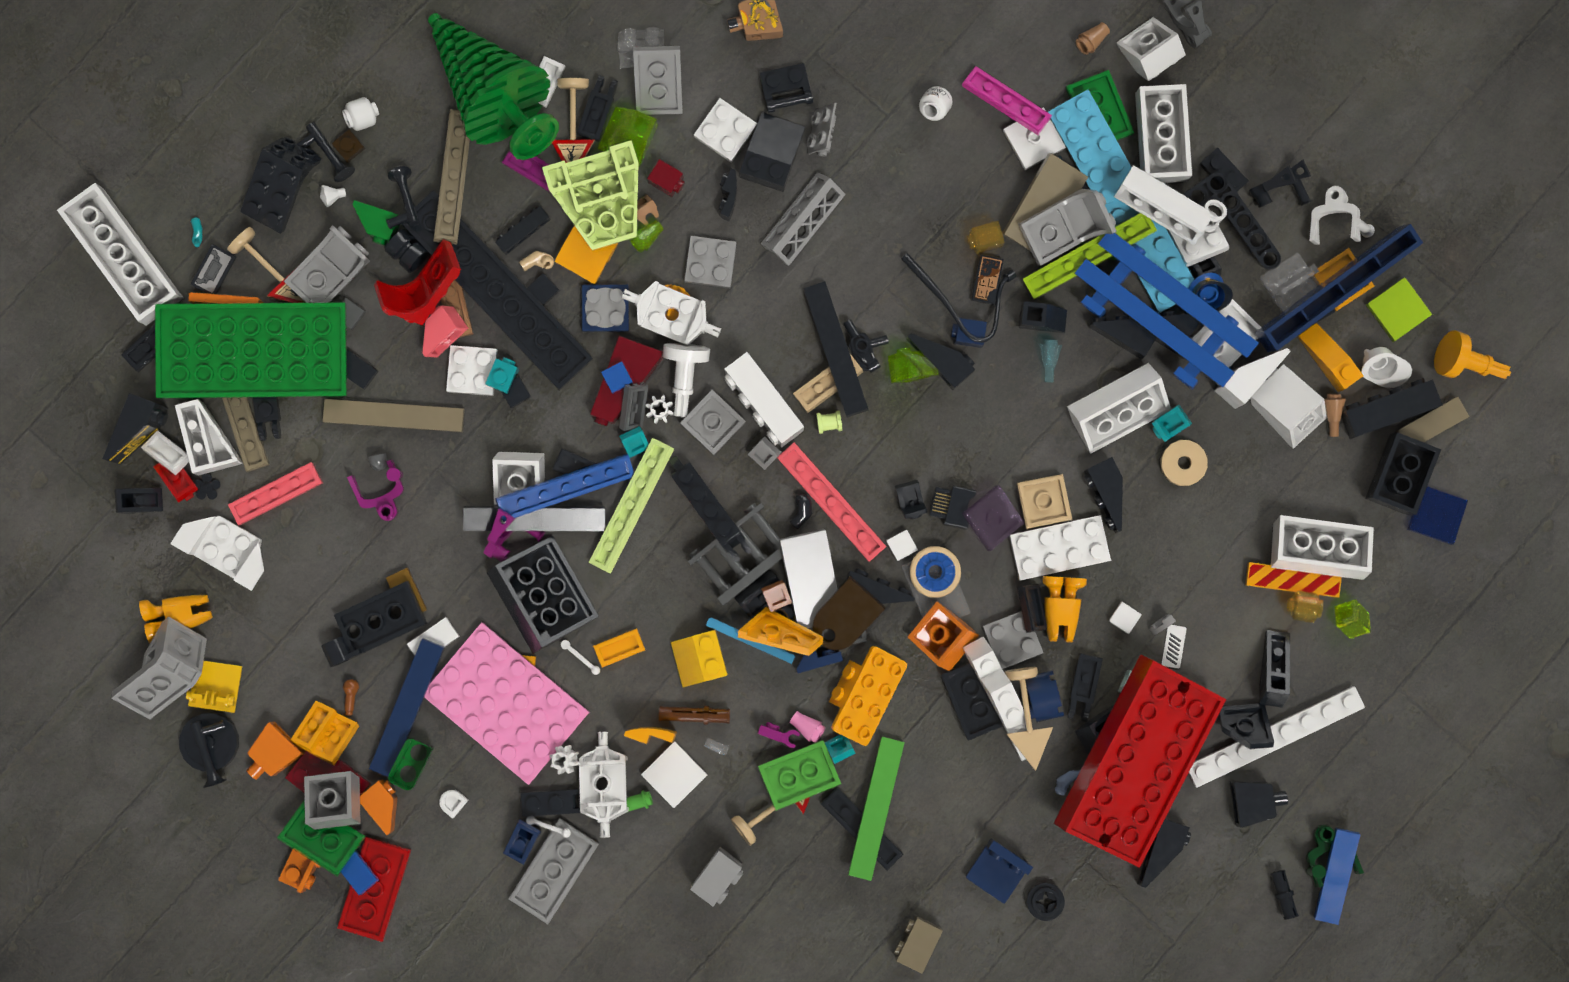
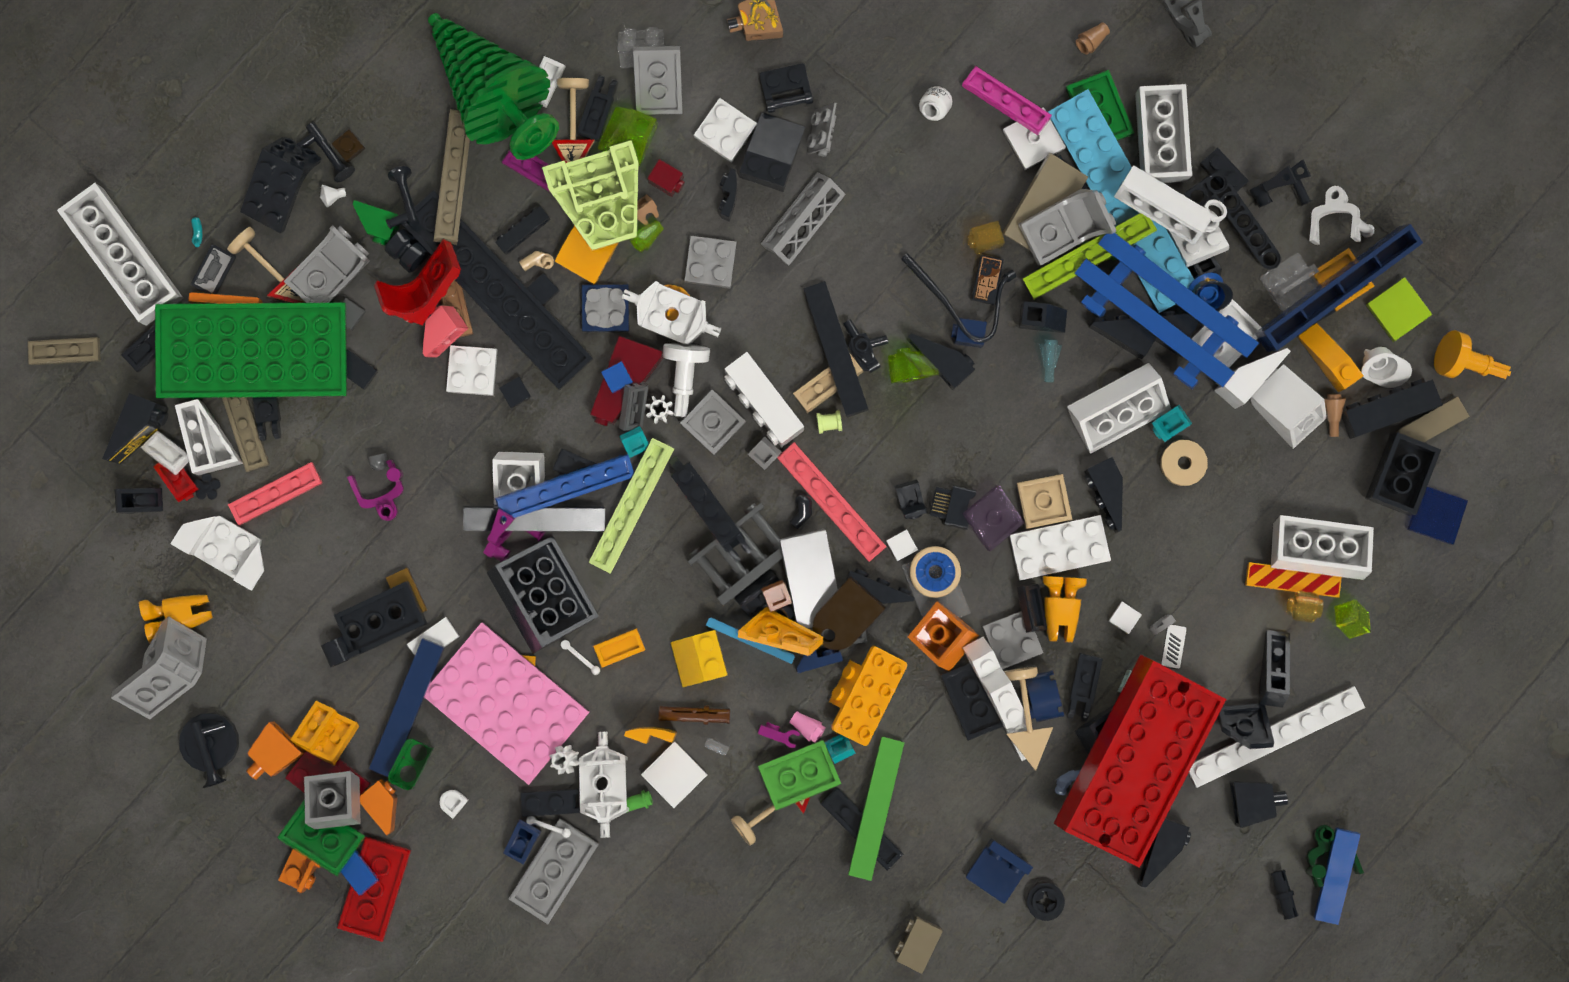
(64, 351): none -> dark tan tile
(216, 687): yellow hinge -> none
(350, 688): dark orange piece -> none
(360, 114): white head -> none
(393, 415): dark tan tile -> none
(502, 375): teal bracket -> none
(717, 876): light grey brick -> none
(1151, 48): white slope -> none

